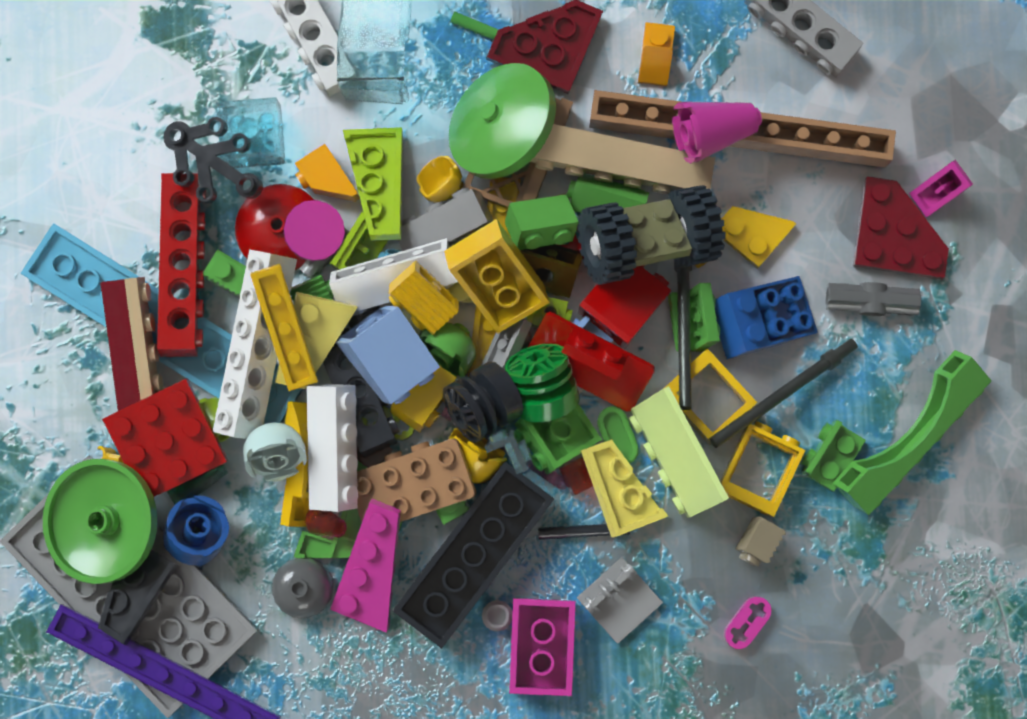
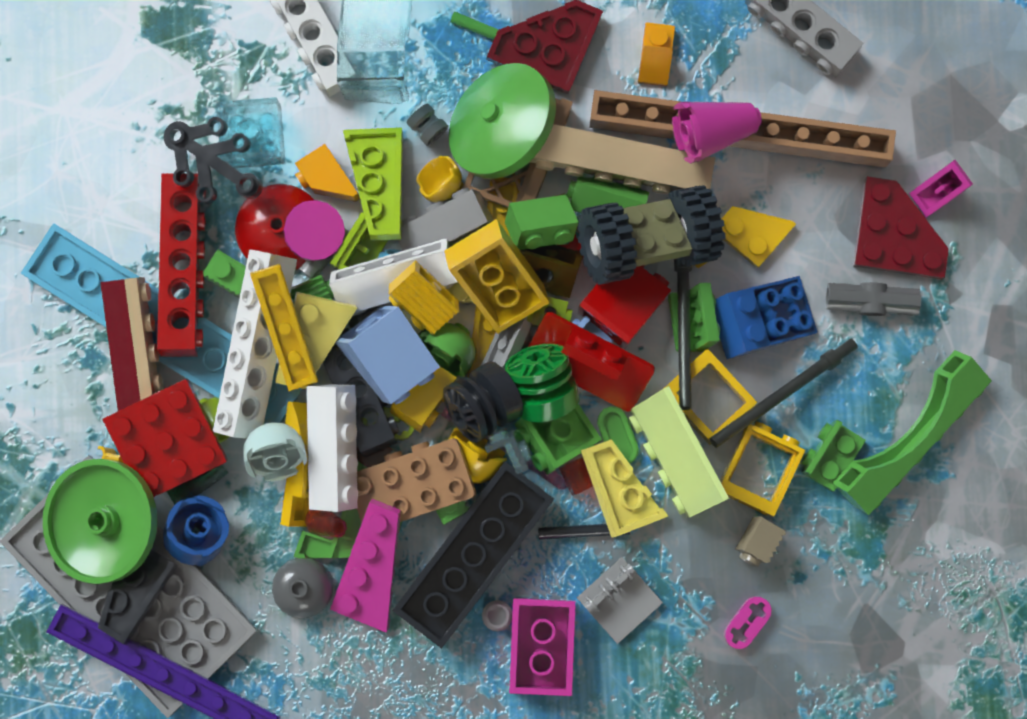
(427, 124): none -> dark grey wheel

